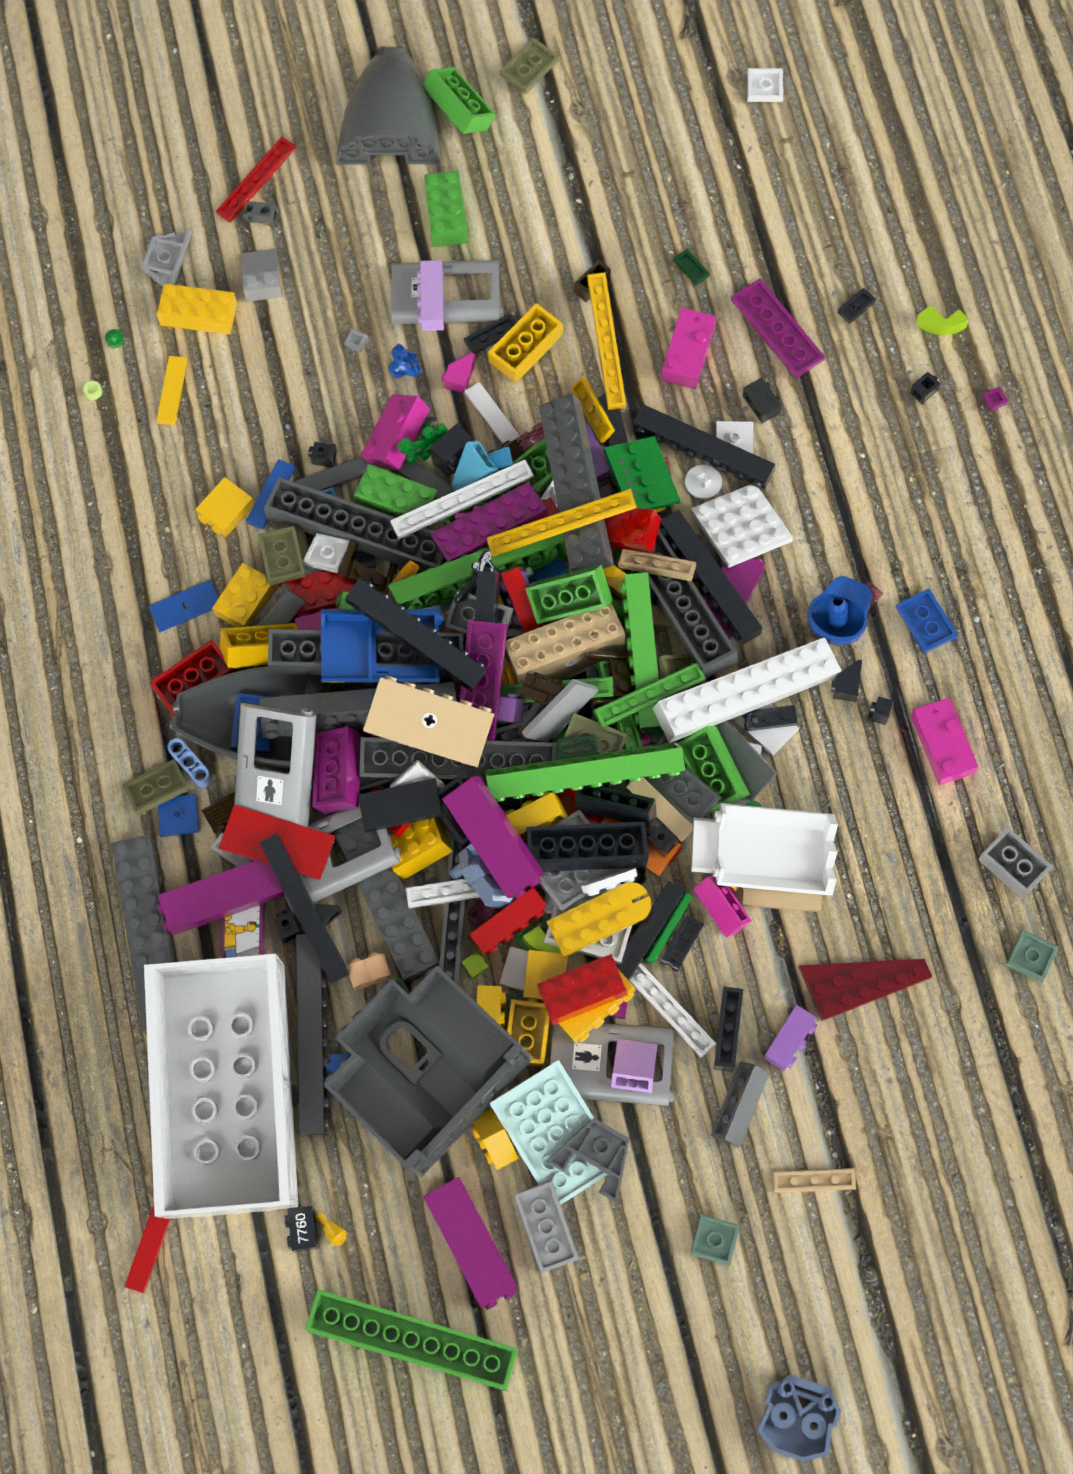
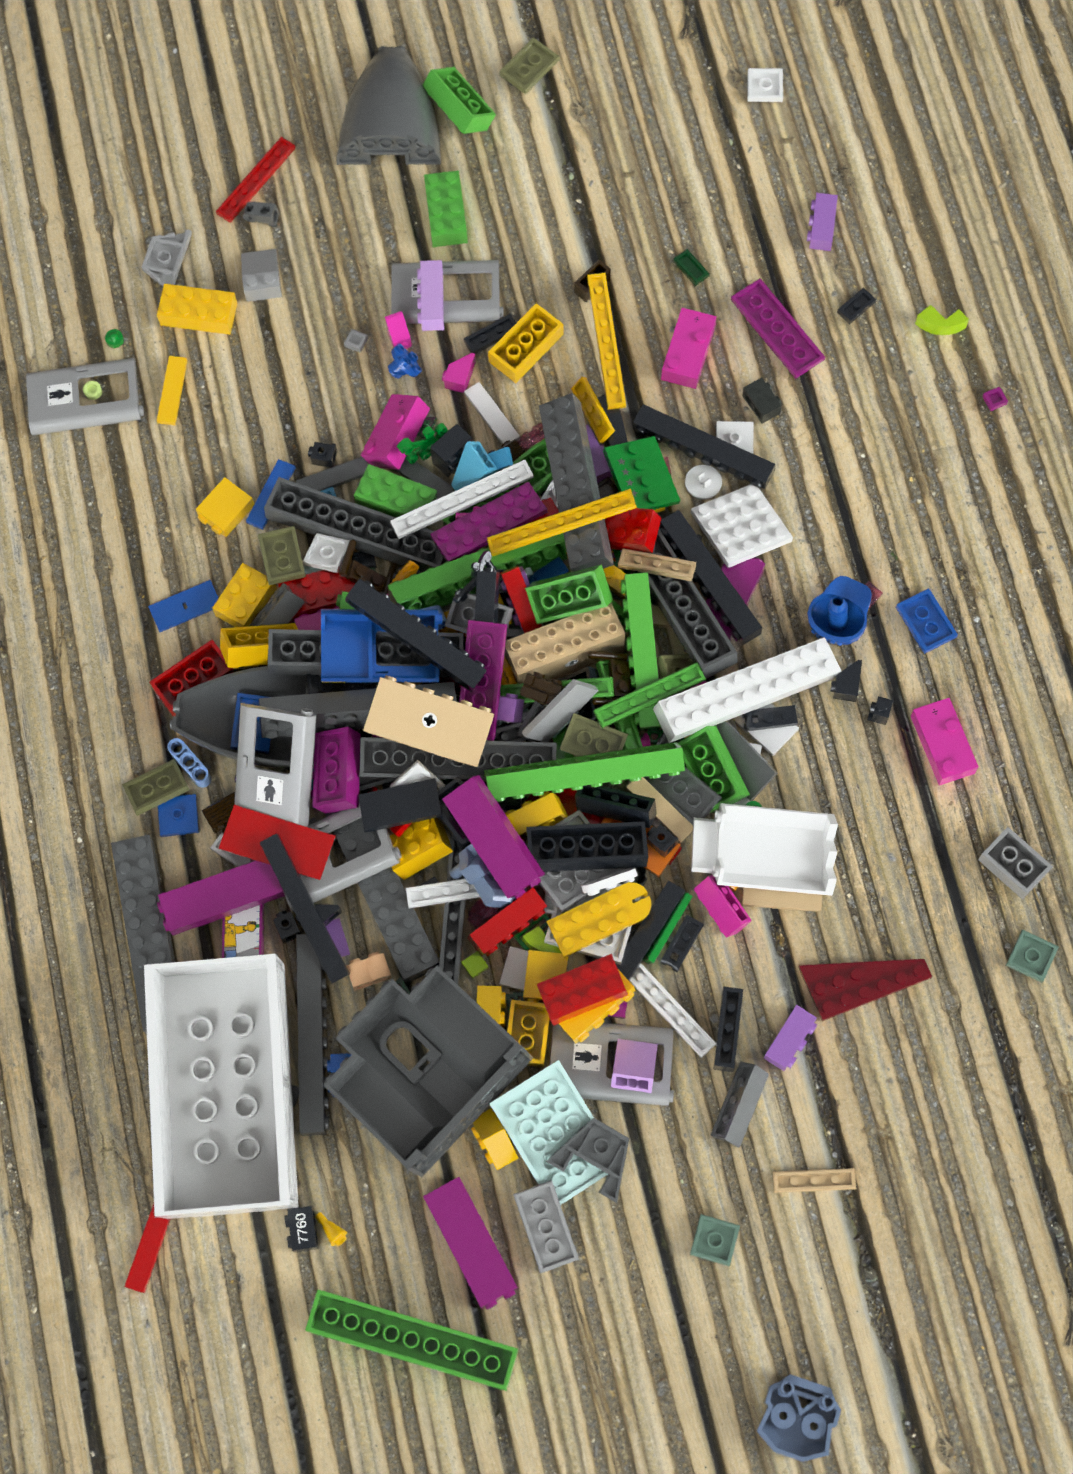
(55, 398): none -> light grey piece
(337, 934): none -> medium lavender sticker
(398, 330): none -> dark pink slope
(577, 738): dark green tile -> none
(822, 221): none -> medium lavender brick
(919, 388): black brick -> none

